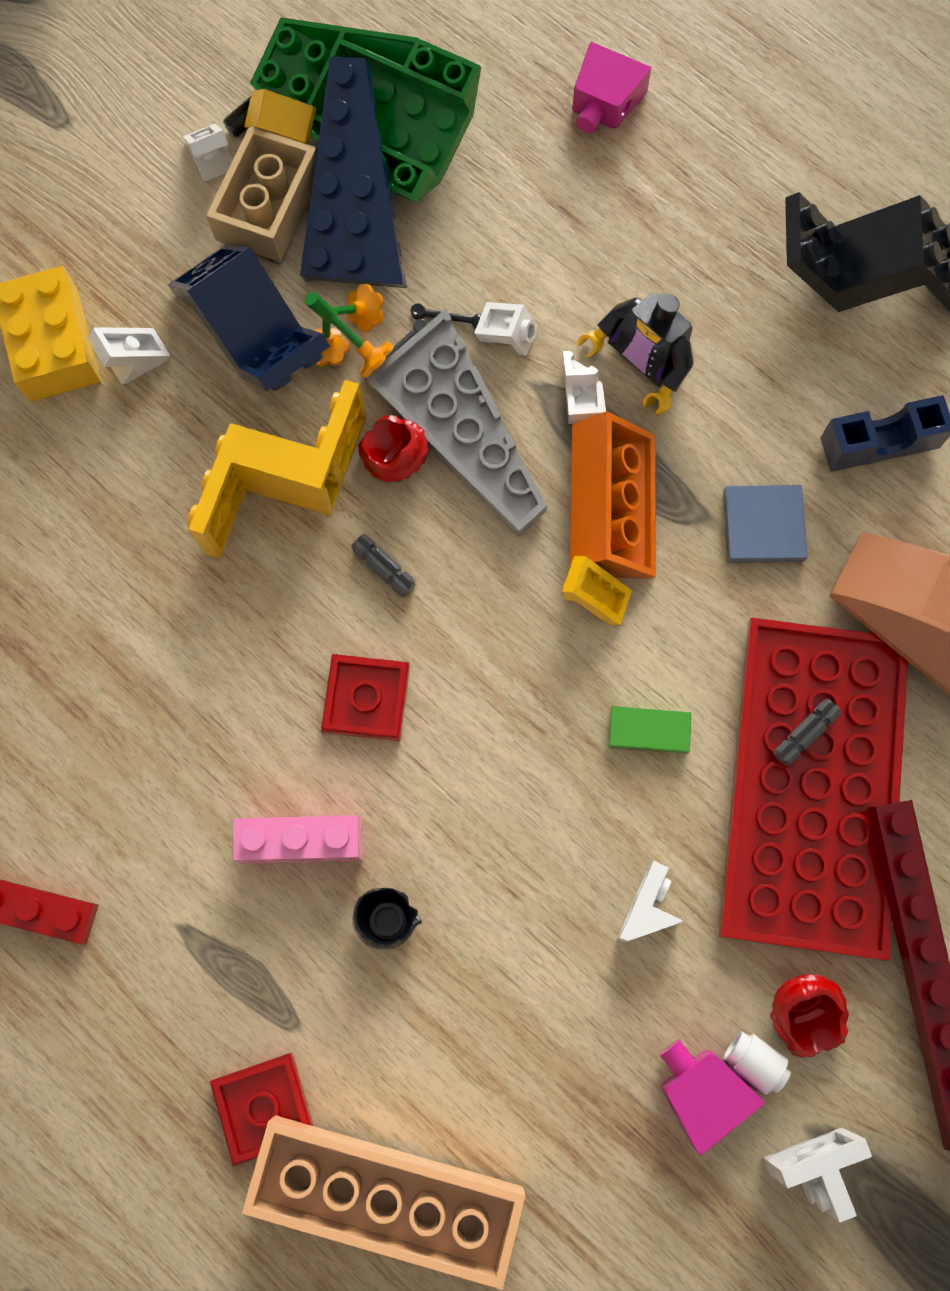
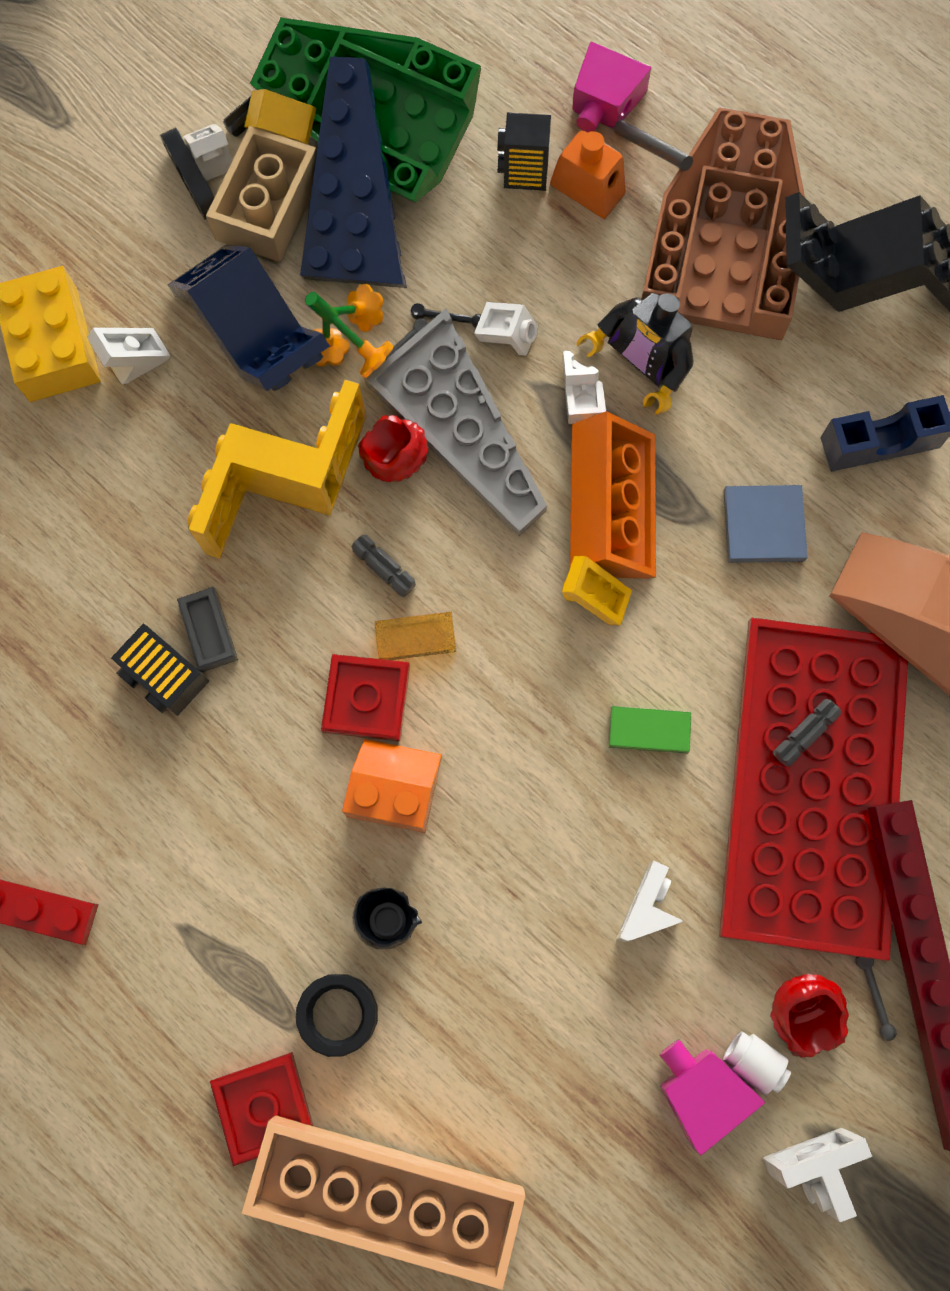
(160, 670): none -> black brick
(188, 170): none -> black beam
(207, 629): none -> dark grey tile
(298, 839): bright pink brick -> none
(305, 1008): none -> black tyre
(392, 785): none -> orange slope
(415, 636): none -> clear yellow tile
(524, 151): none -> black brick
(590, 173): none -> orange torso
(653, 145): none -> dark grey bar
(726, 227): none -> nougat wedge
(887, 1030): none -> dark grey hinge

